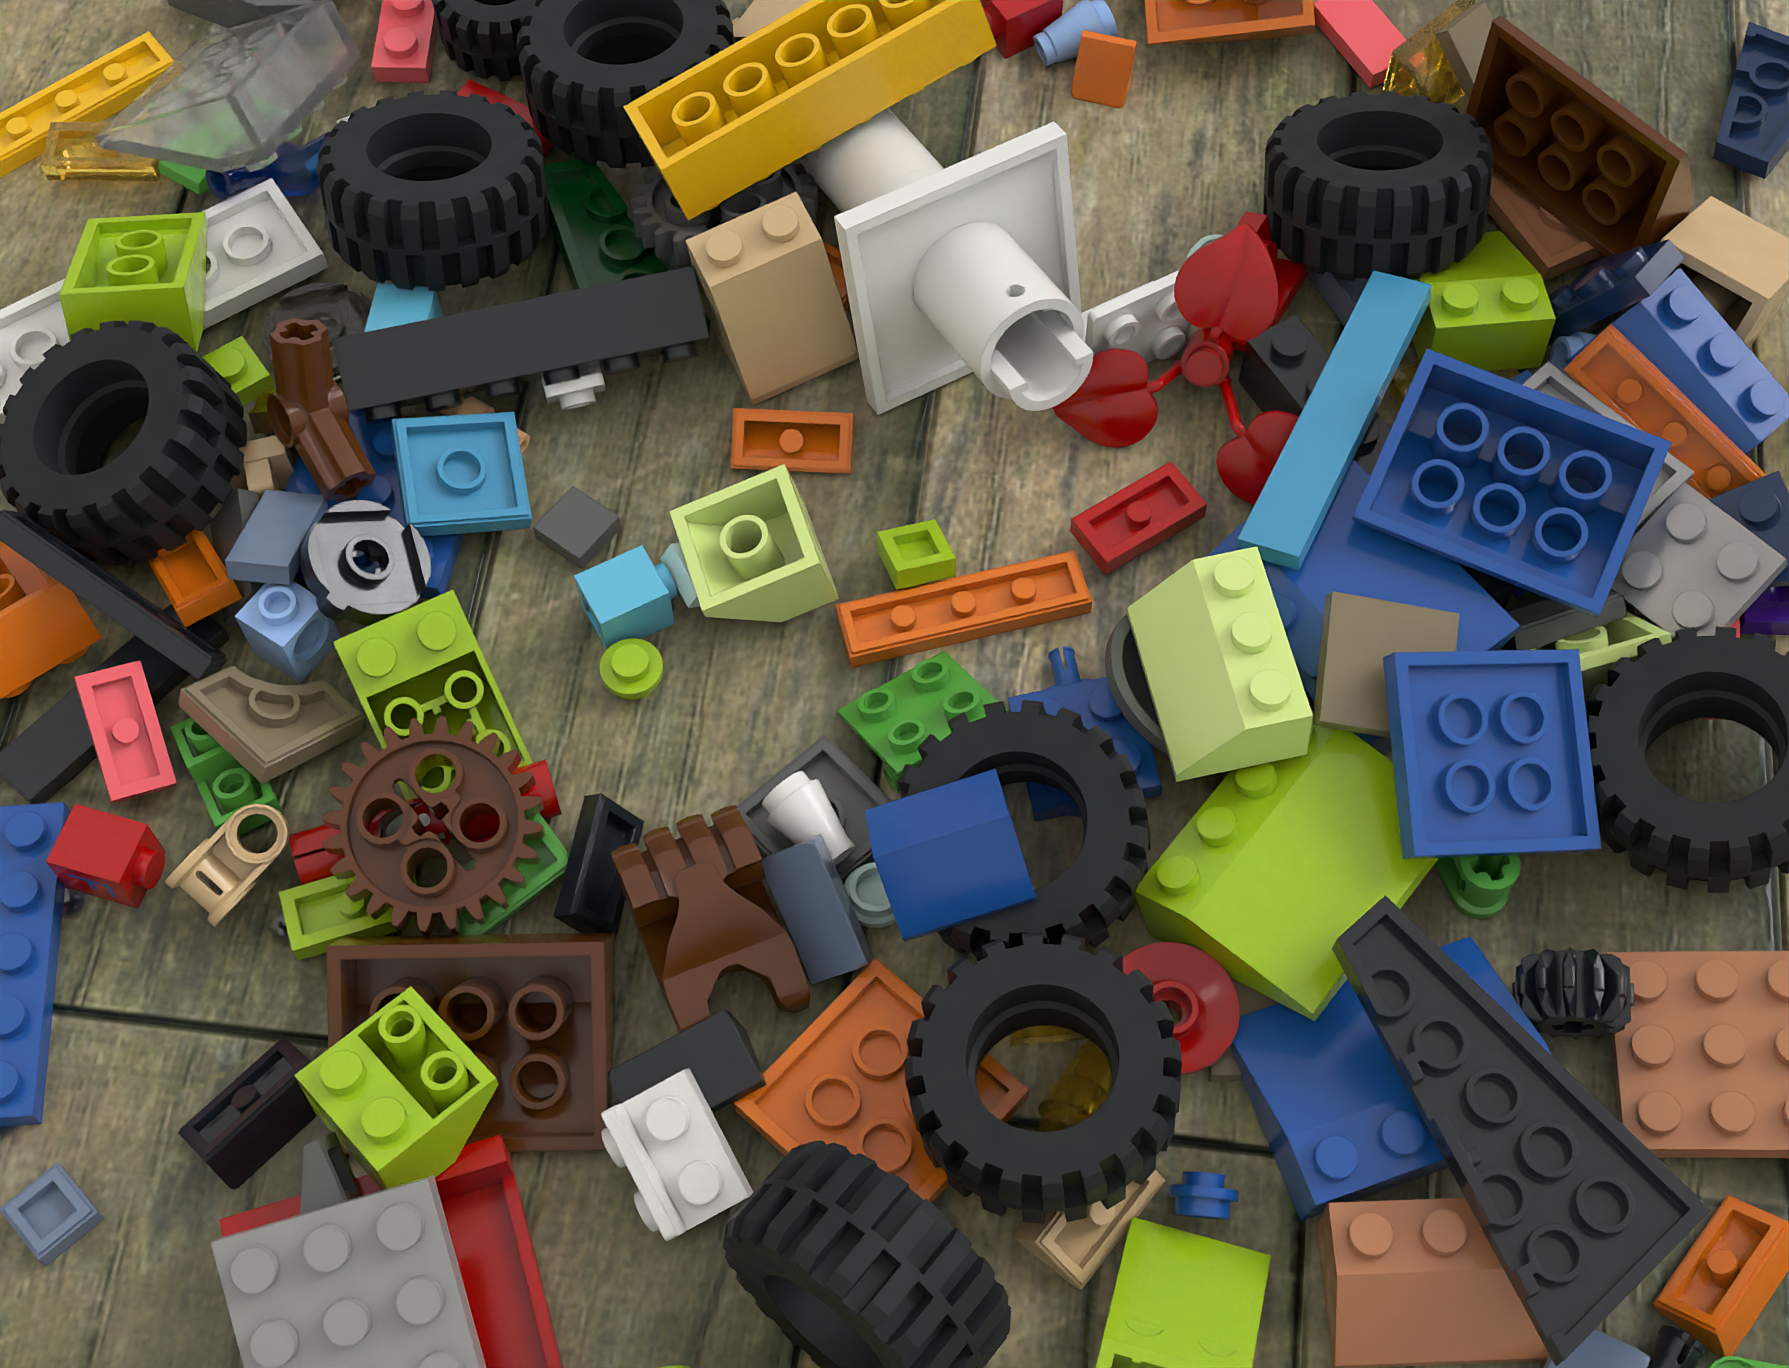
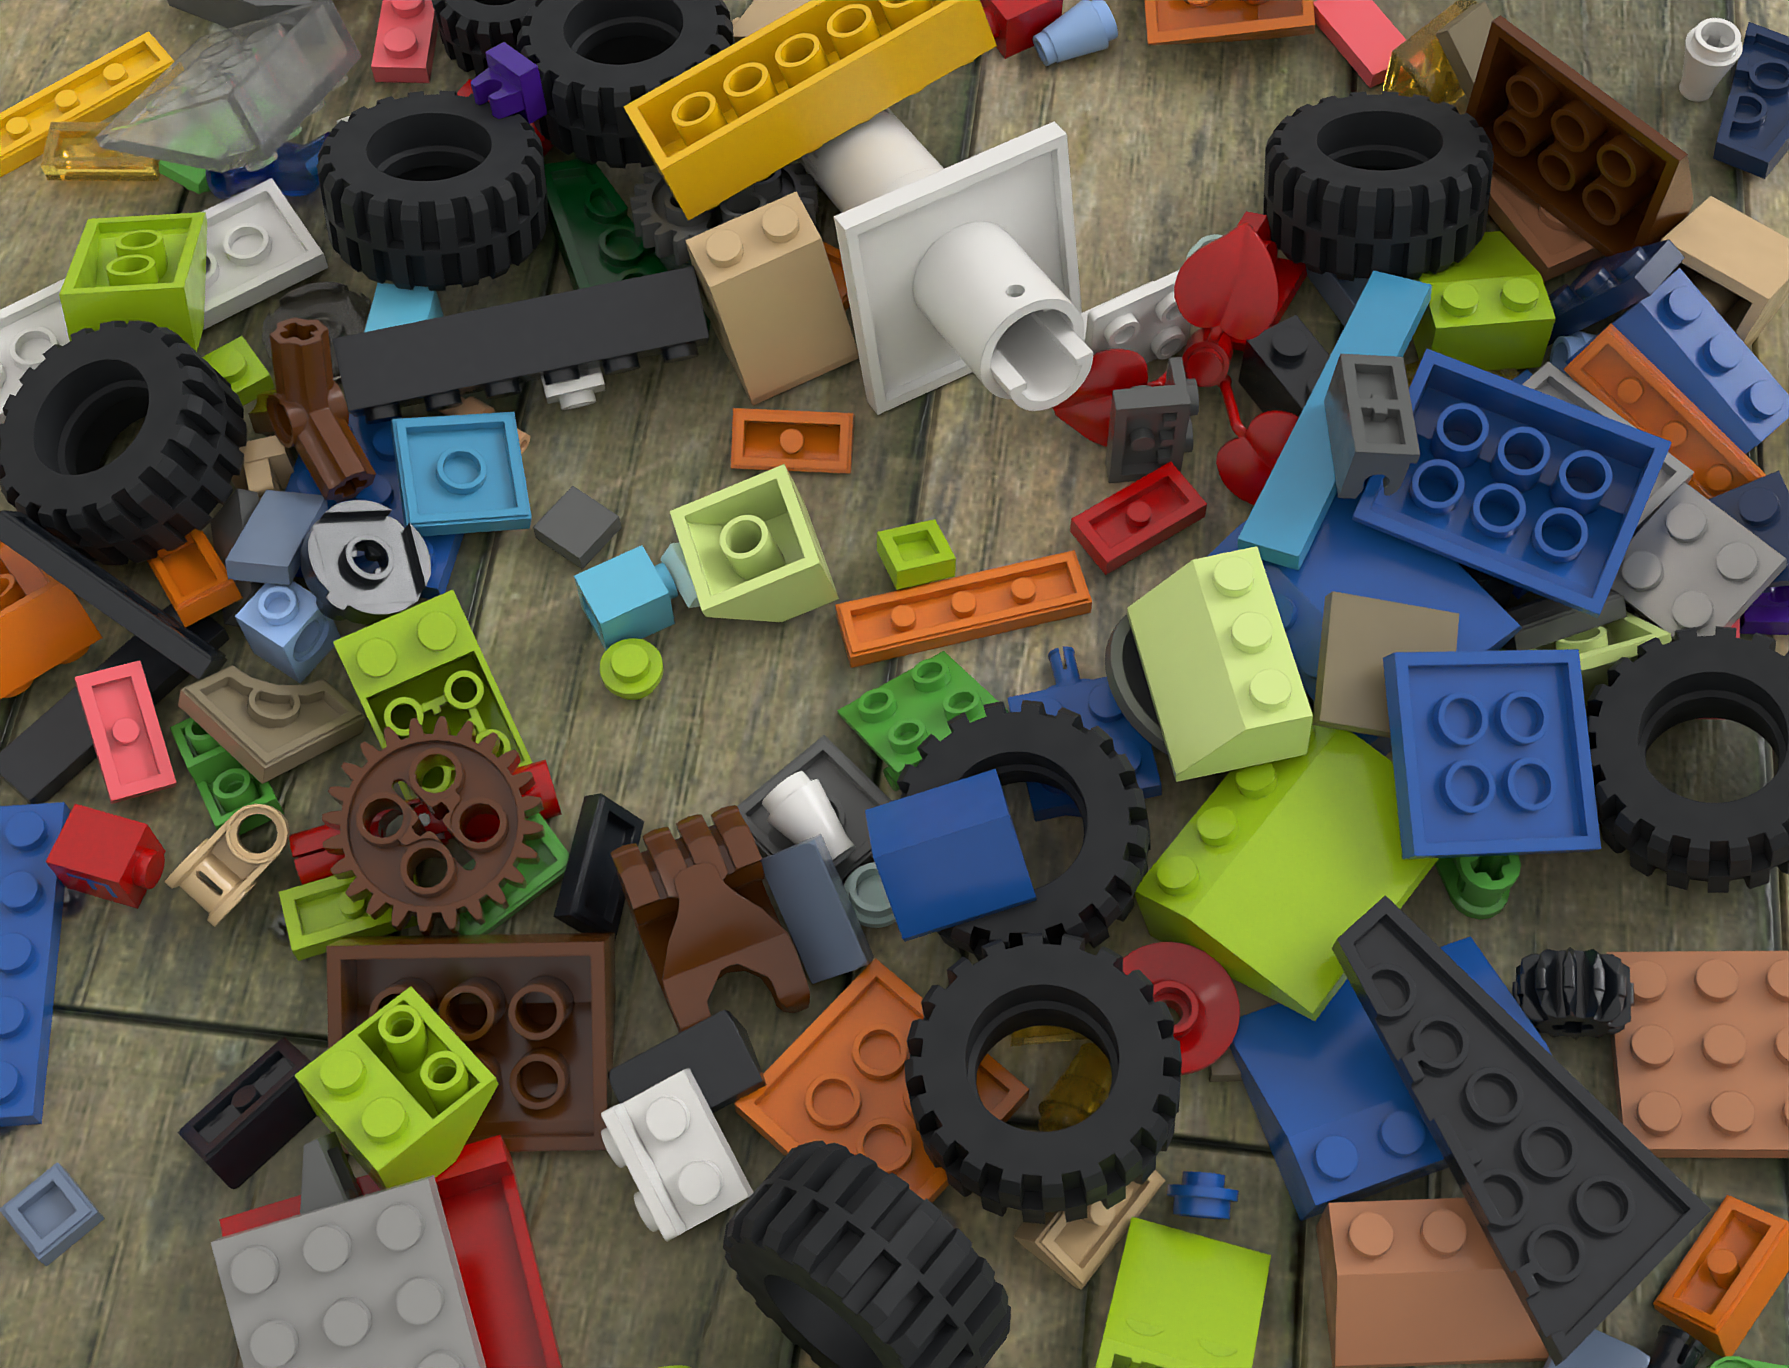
(510, 85): none -> dark purple tile
(1104, 69): orange slope -> none
(1151, 425): none -> dark grey bracket
(1370, 422): none -> dark grey hinge
(1708, 56): none -> white cone

